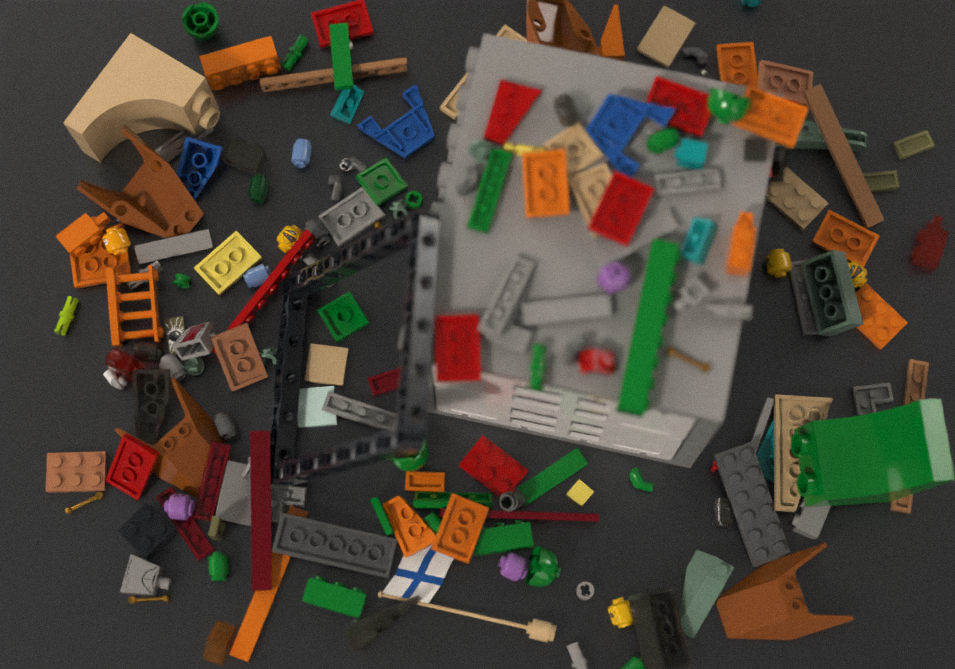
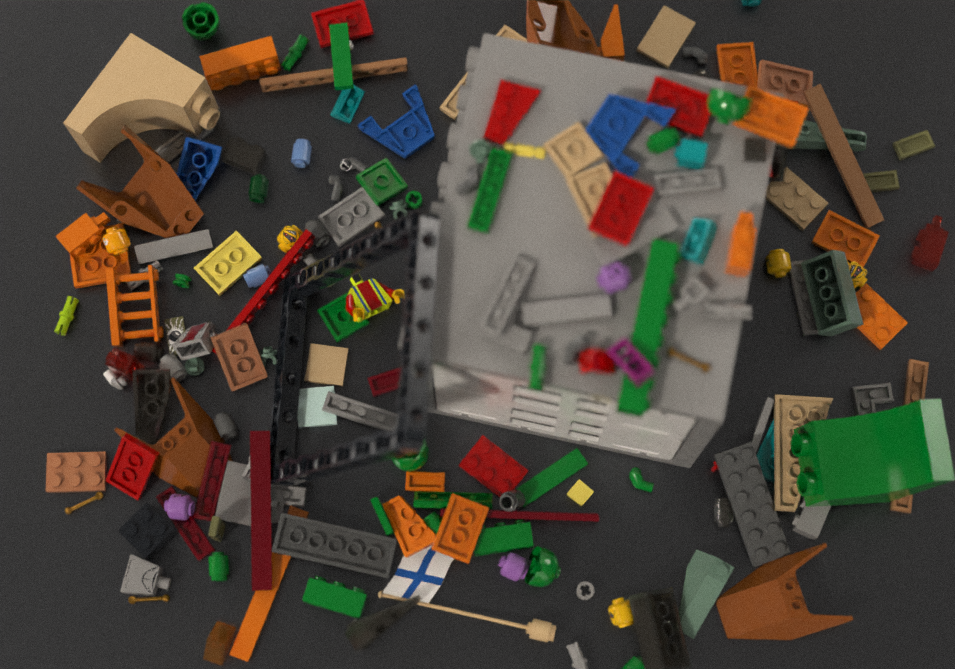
(369, 298): none -> torso
(457, 348): red plate -> none
(545, 184): orange plate -> none
(566, 110): clear smoke brick -> none
(640, 378): none -> magenta slope

